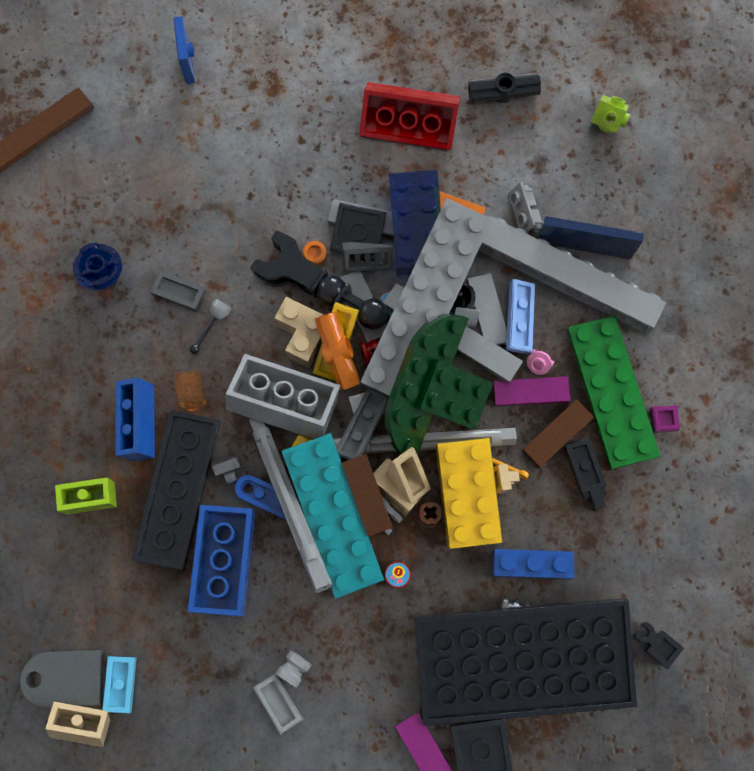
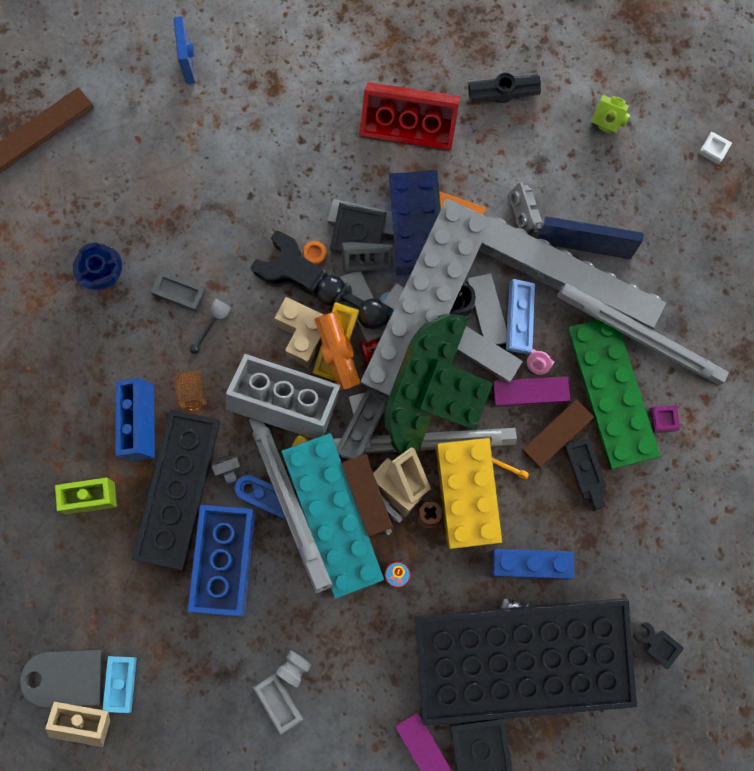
(469, 313): white sticker -> none
(504, 478): tan tile -> none
(643, 334): none -> light grey piece
(715, 148): none -> white tile

